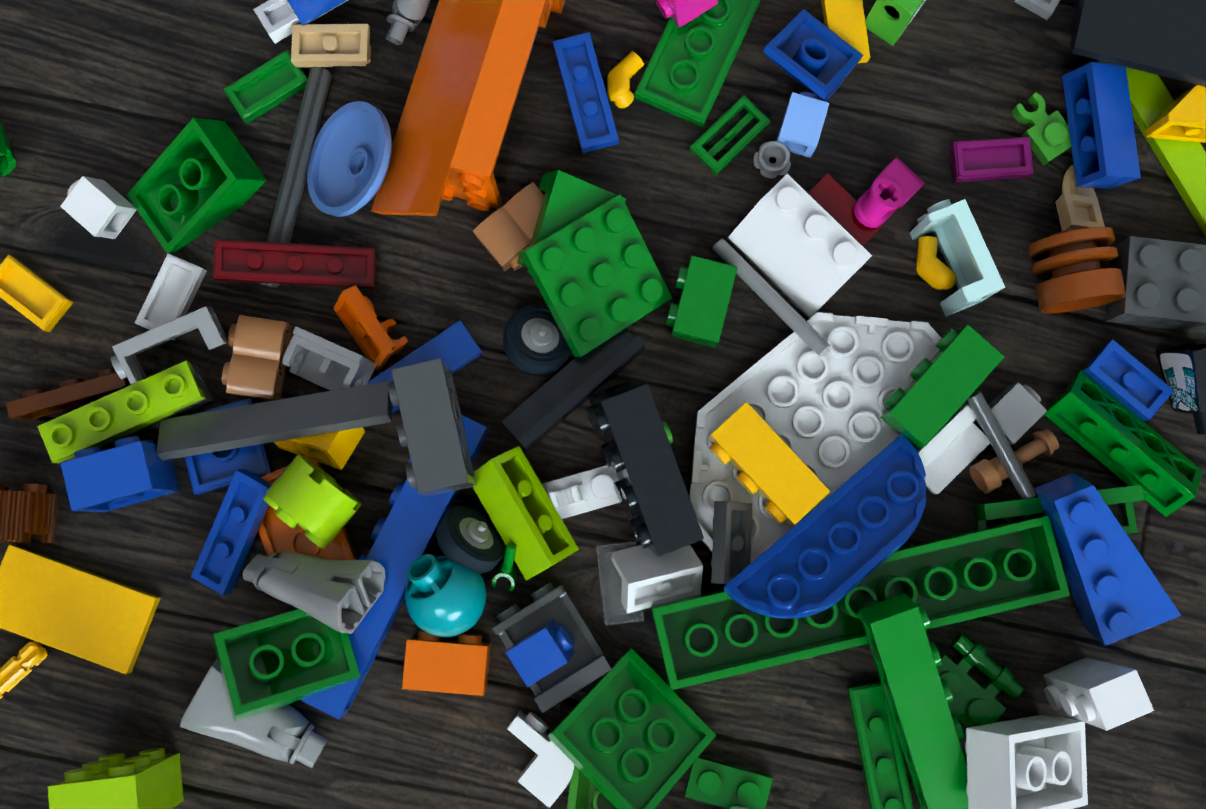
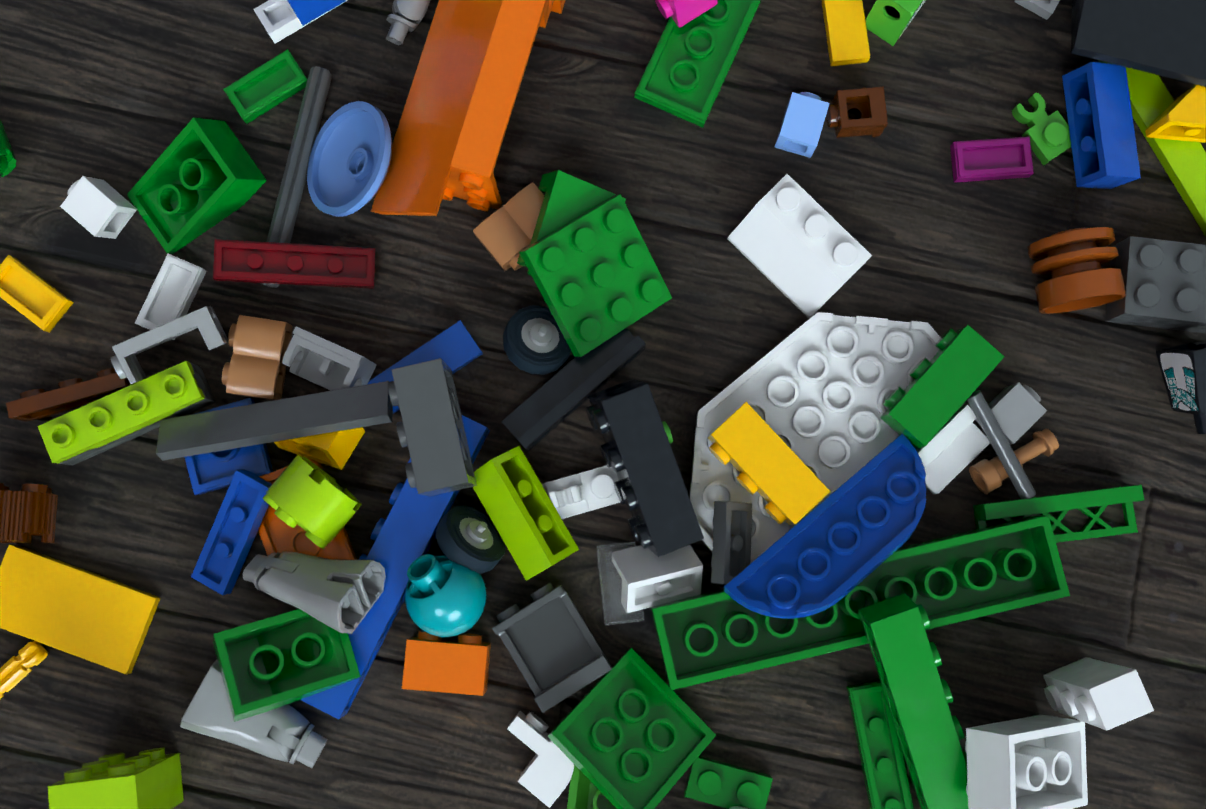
(118, 476): blue brick -> none
(330, 45): tan plate -> none
(362, 323): orange plate -> none
(507, 568): green hand -> none
(541, 652): blue brick -> none
(585, 92): blue plate -> none
(619, 80): yellow arm -> none
(703, 301): green brick -> none
(707, 158): green tile -> none
(772, 298): light grey bar -> none
(779, 152): light grey plate -> none
(812, 55): blue slope -> none
(840, 206): dark red tile -> none
(865, 103): none -> reddish brown brick
(887, 194): dark pink piece -> none
(930, 267): yellow arm -> none
(963, 252): light aqua panel -> none
(974, 703): green plate -> none
(1077, 205): tan plate -> none
(1103, 567): blue wedge -> none
(1124, 445): green fence -> none
(1128, 380): blue plate -> none

